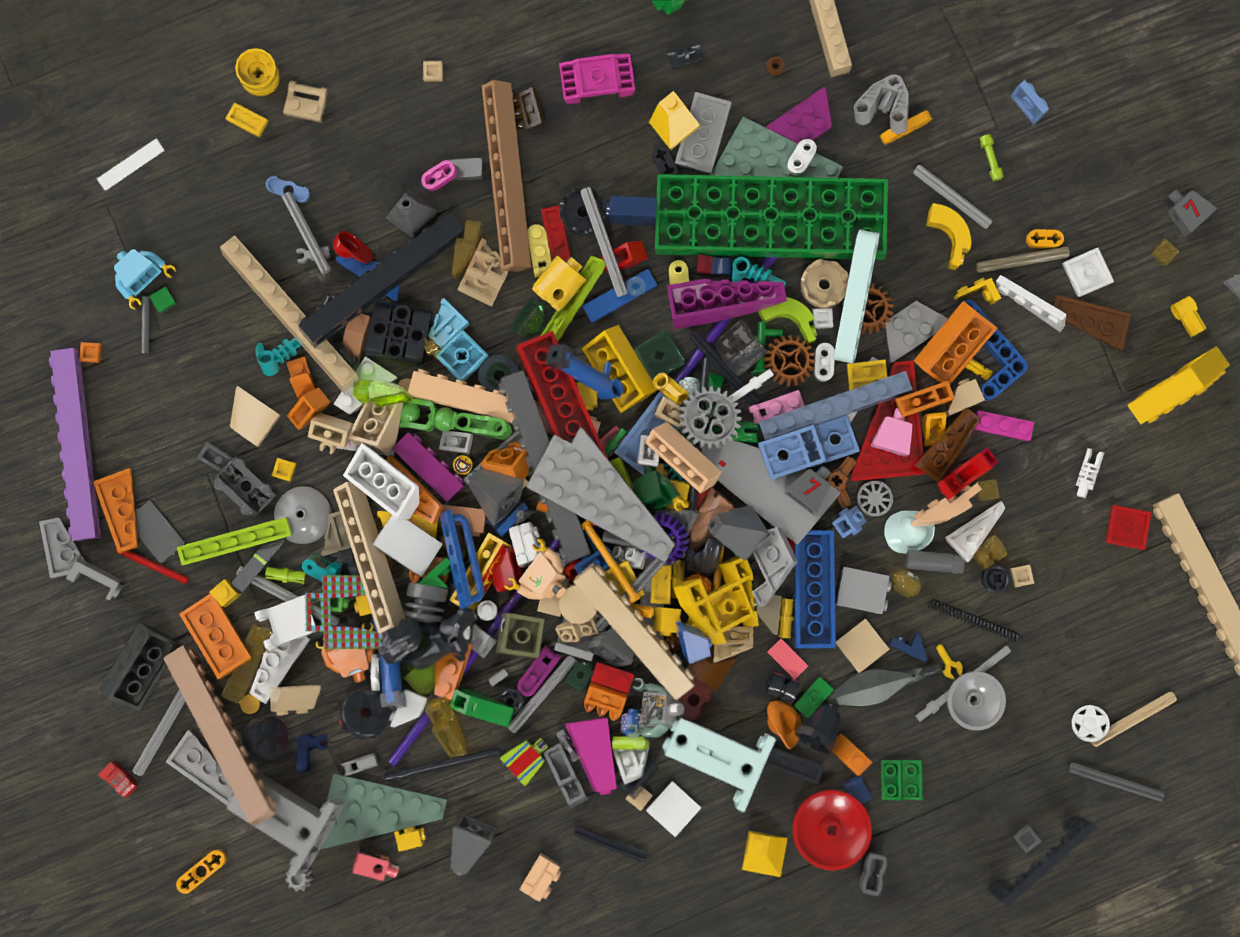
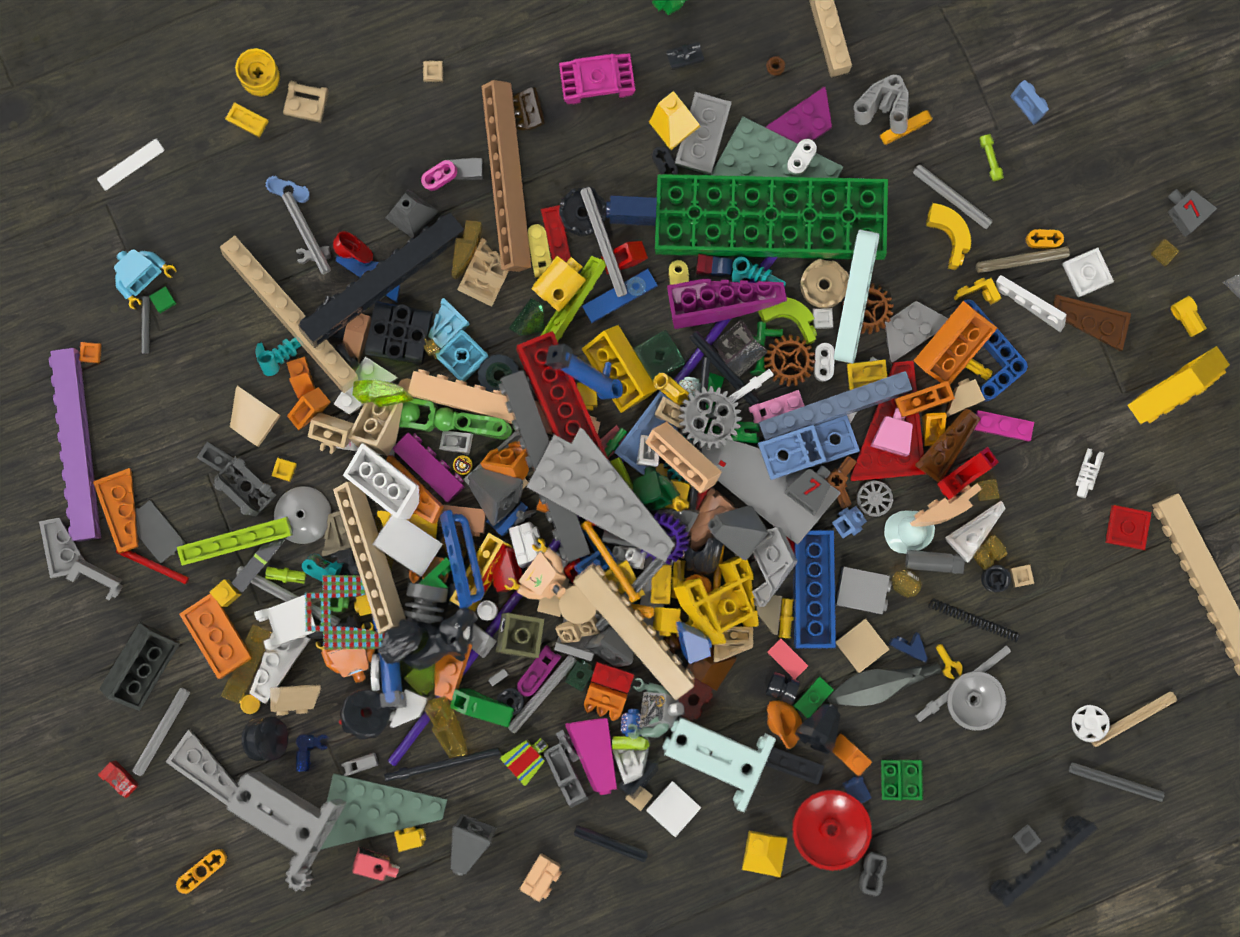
(220, 735): brick -> none

